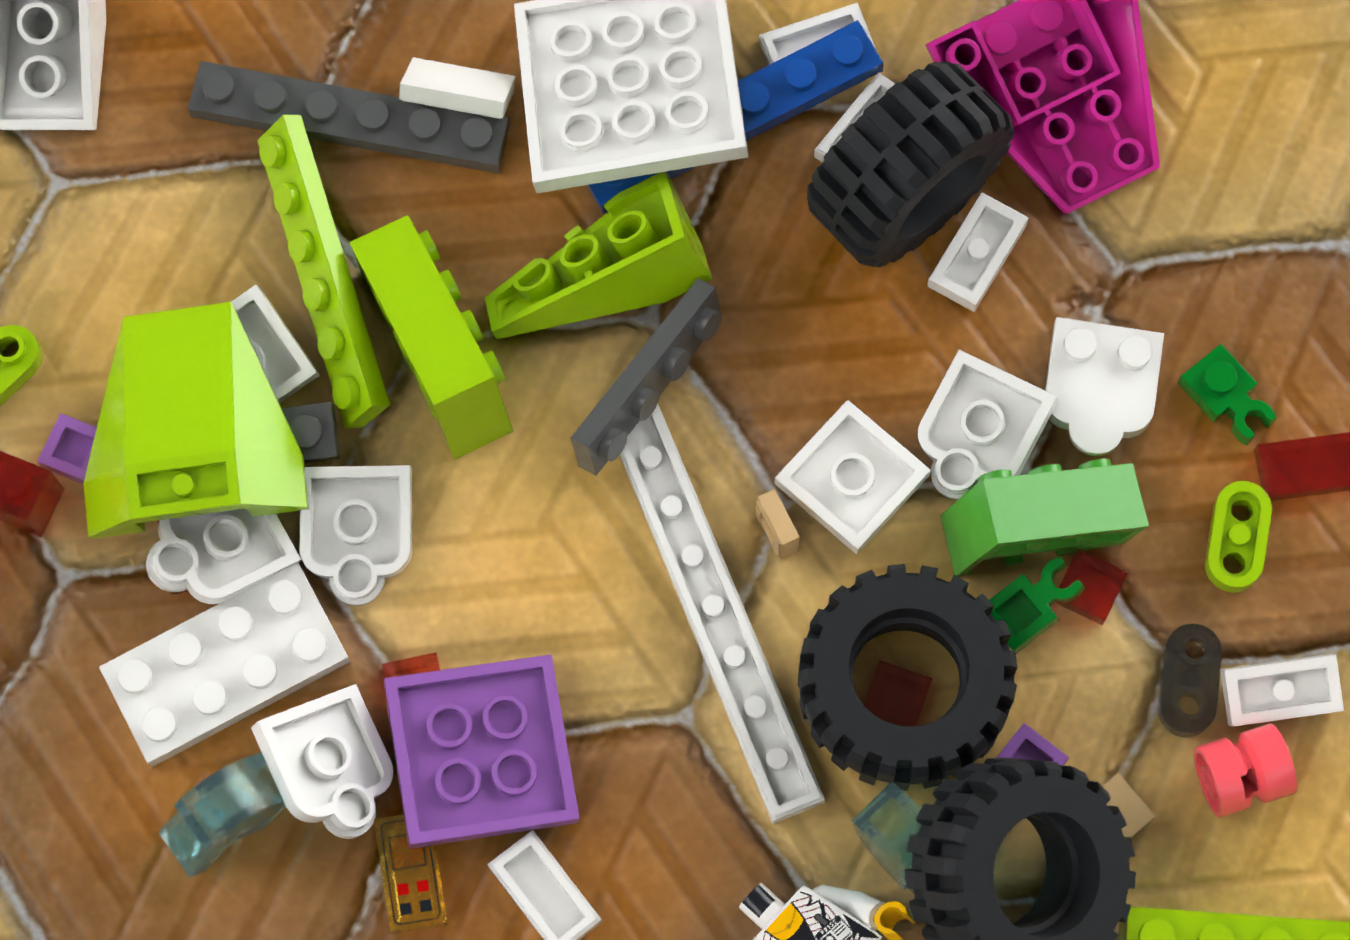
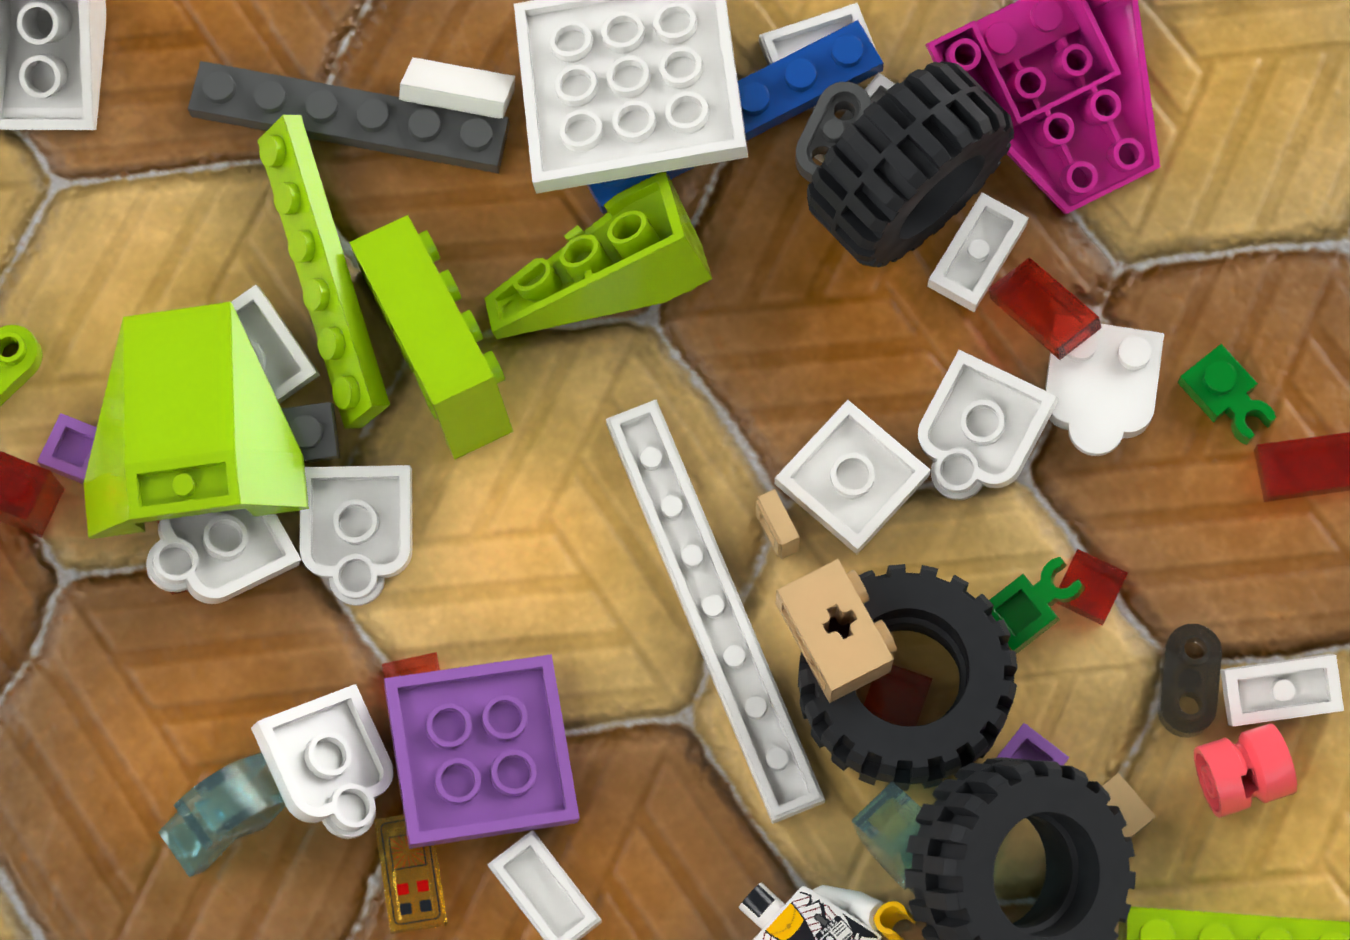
(224, 665): white plate -> none
(646, 377): dark grey plate -> none
(824, 127): none -> dark grey plate
(836, 662): none -> tan brick
(1044, 308): none -> clear red tile
(1044, 513): wedge -> none
(1236, 538): lime plate -> none

